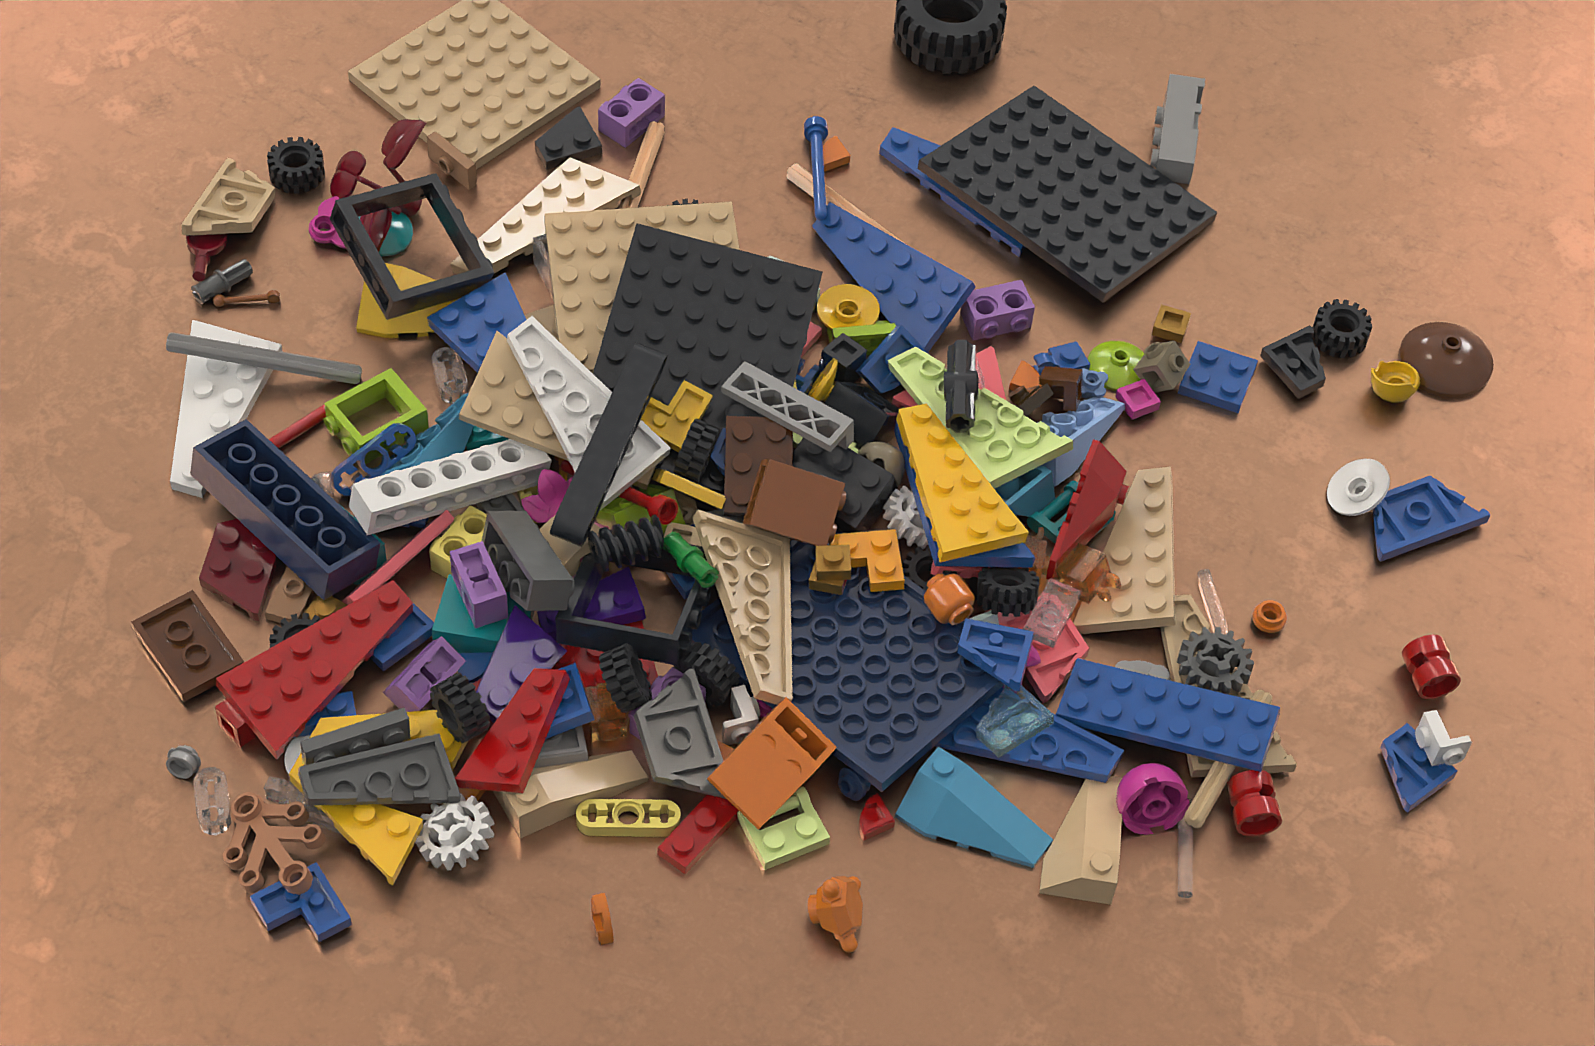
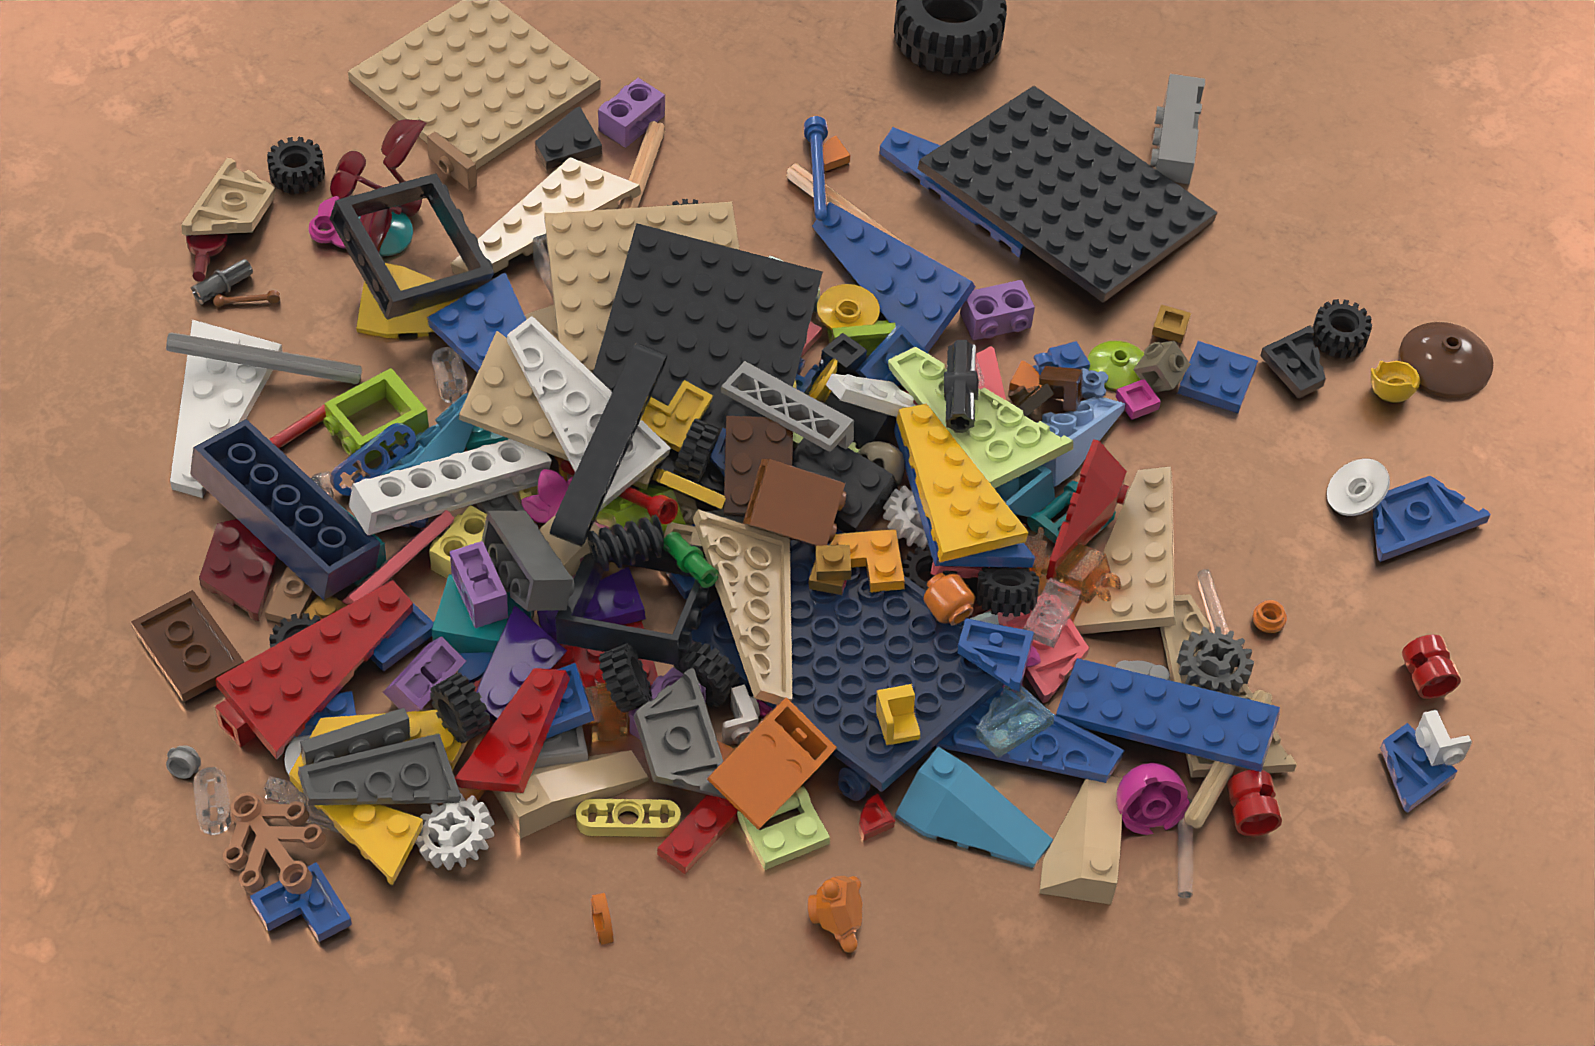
(870, 393): none -> white wing
(897, 714): none -> yellow panel

